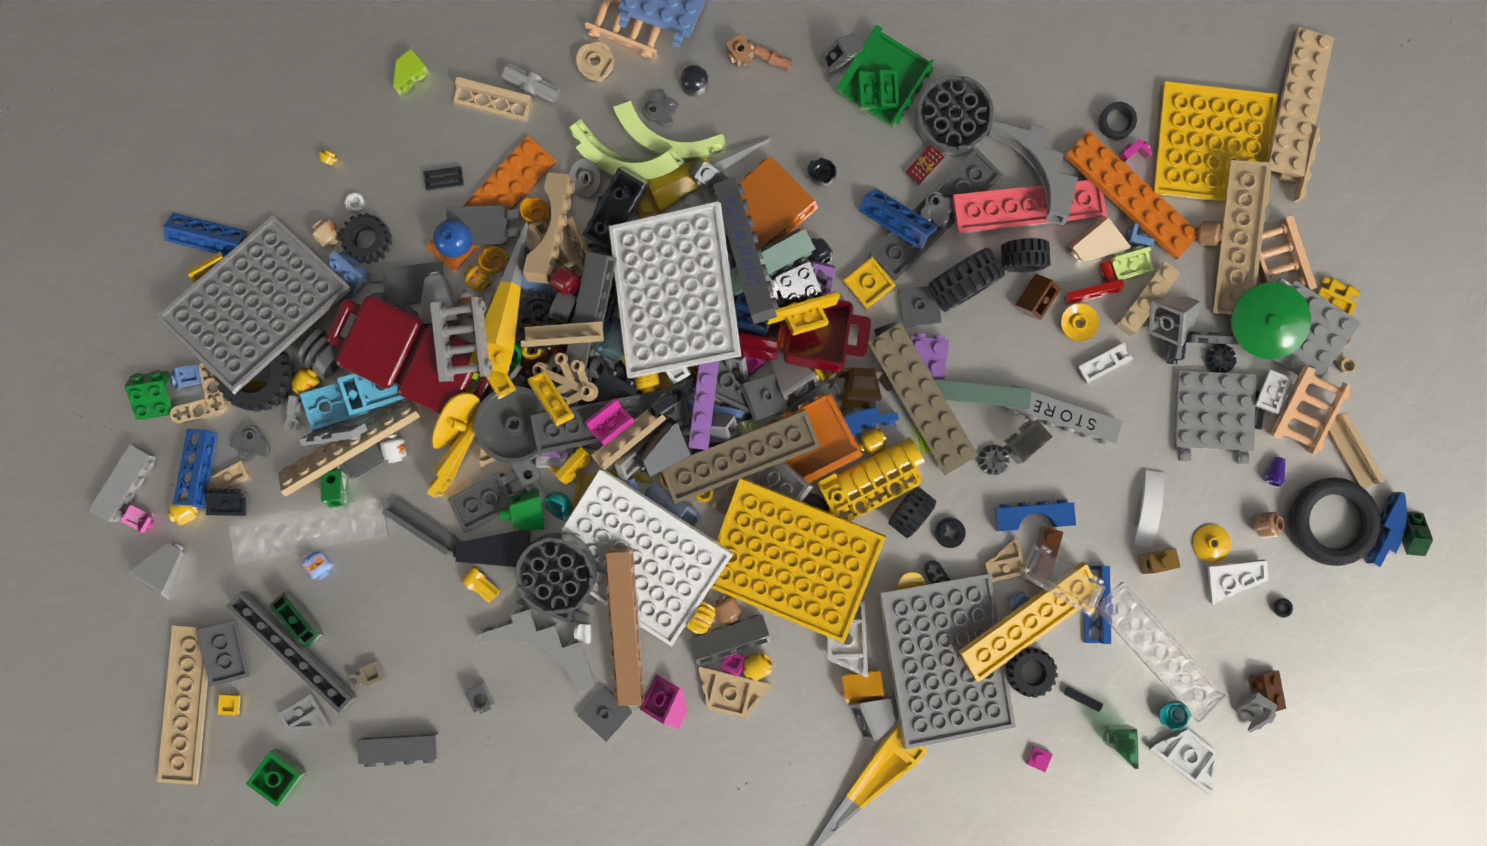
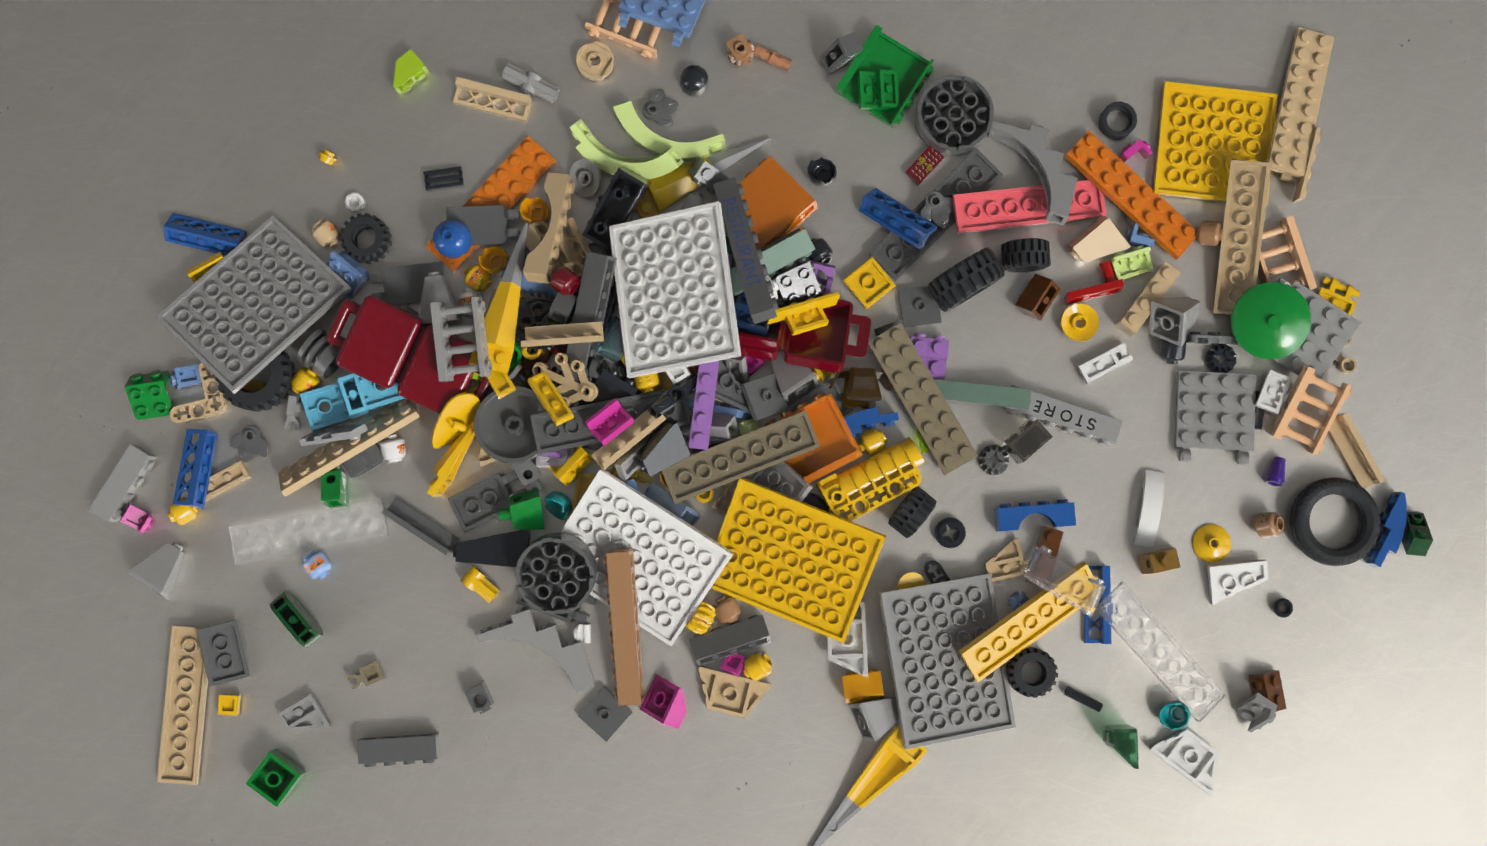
(226, 503): black bracket -> none
(291, 652): dark grey brick -> none
(1039, 759): dark pink plate -> none

